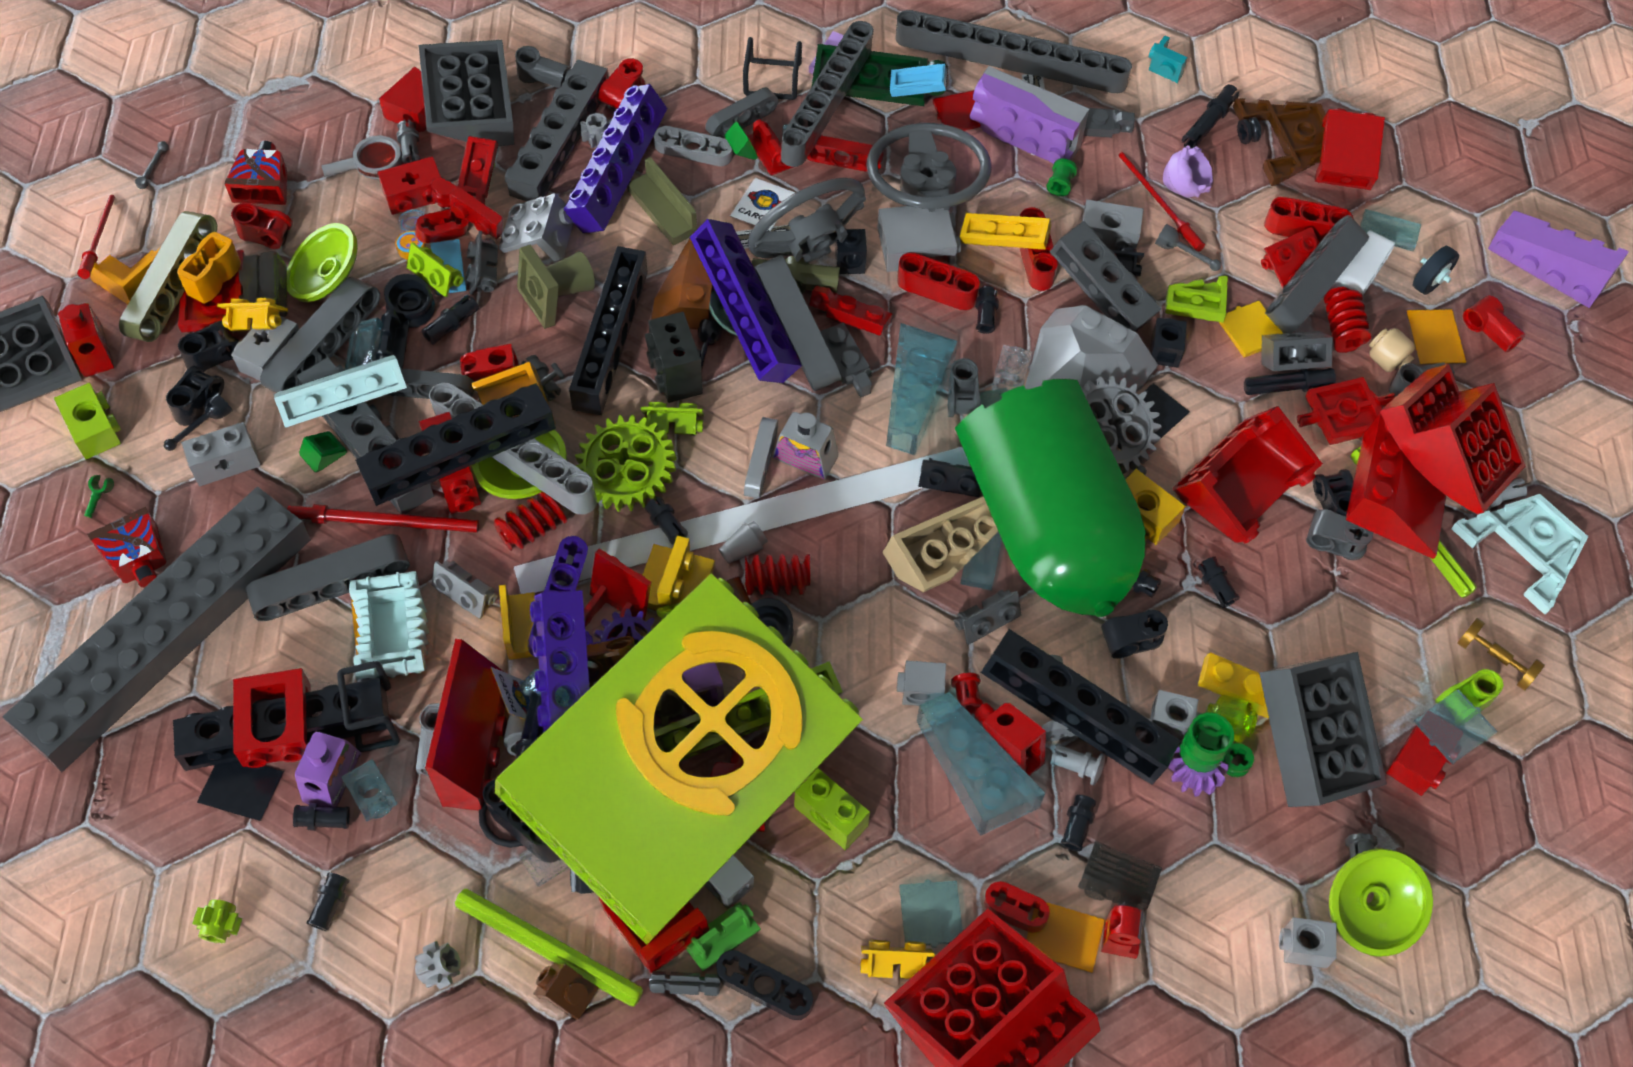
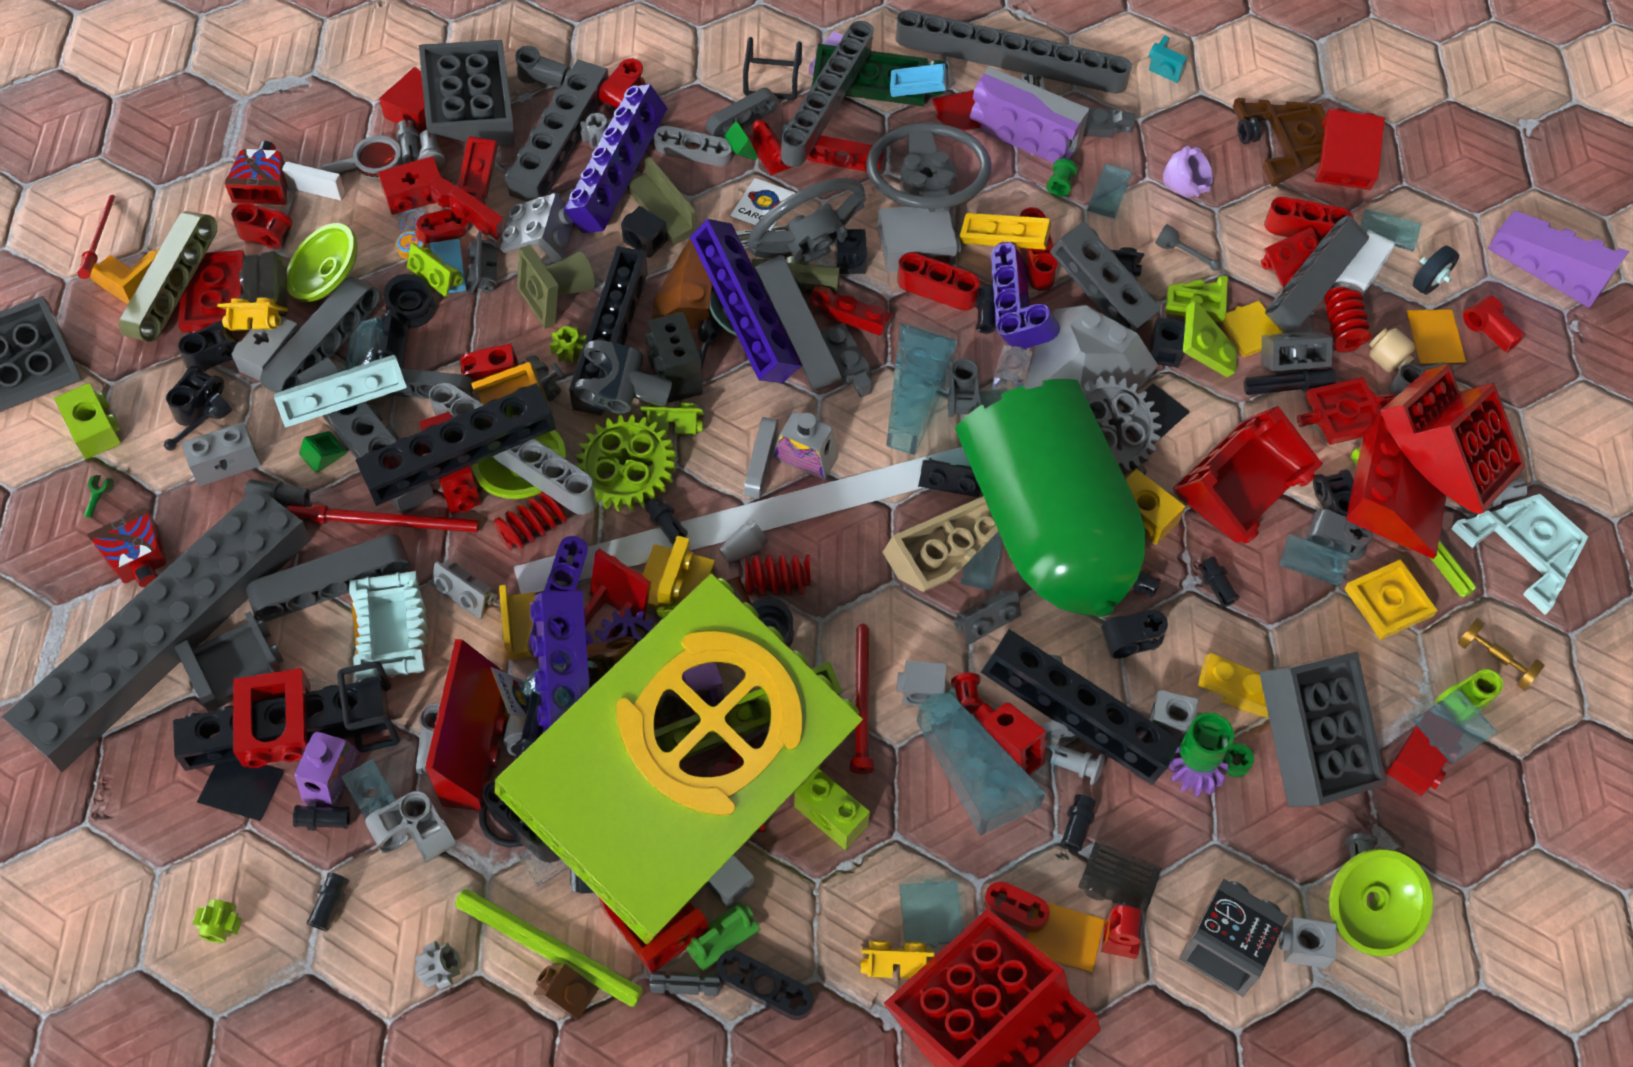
(80, 327): red torso -> none
(141, 182): dark grey hinge -> none
(209, 267): light orange brick -> none
(228, 657): none -> dark grey panel
(280, 492): none -> dark grey axle
(313, 180): none -> white tile
(394, 826): none -> light grey piece
(431, 148): none -> light grey pin
(450, 319): black pin -> none
(567, 344): none -> lime gear
(622, 379): none -> dark grey connector
(644, 231): none -> black brick
(862, 763): none -> red bar
(1015, 318): none -> dark purple beam
(1109, 191): none -> clear light blue tile
(1114, 223): light grey brick -> none
(1183, 227): red piece -> none
(1207, 341): none -> lime wing
(1215, 110): black pin -> none
(1234, 937): none -> slope
(1238, 713): clear neon green head -> none
(1314, 560): none -> clear light blue tile
(1390, 599): none -> yellow plate

